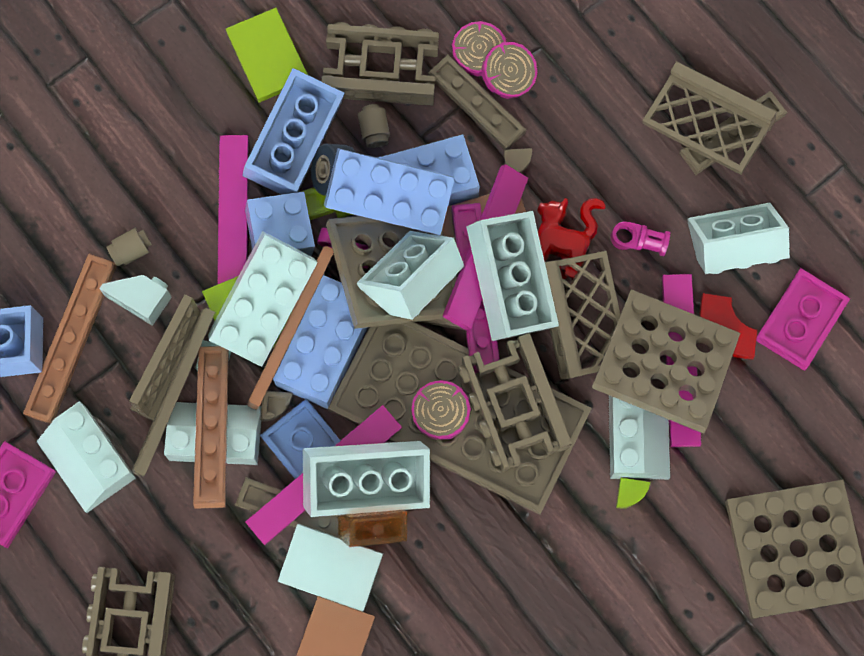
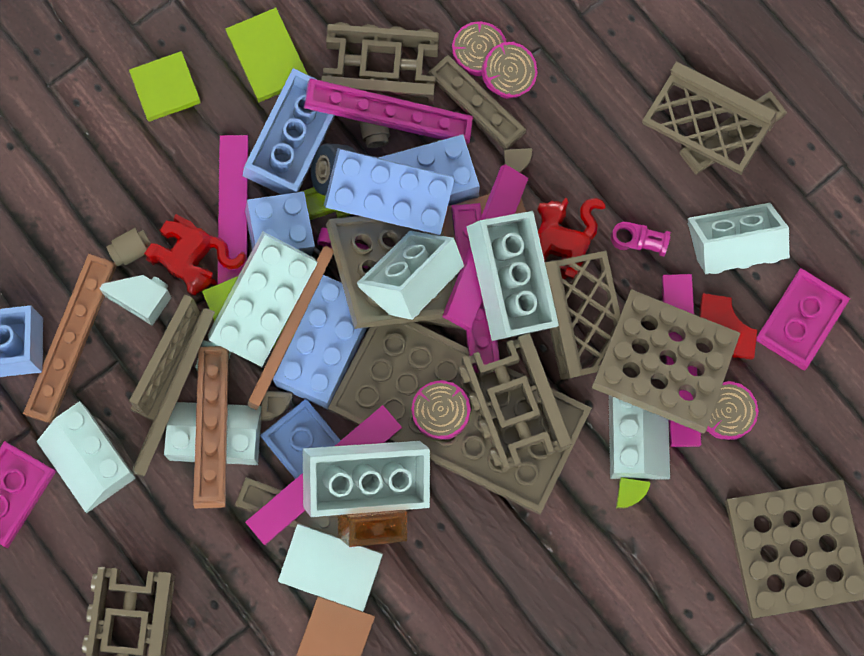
(164, 86): none -> lime tile
(187, 253): none -> red animal
(386, 111): none -> dark pink tile
(733, 412): none -> dark tan tile

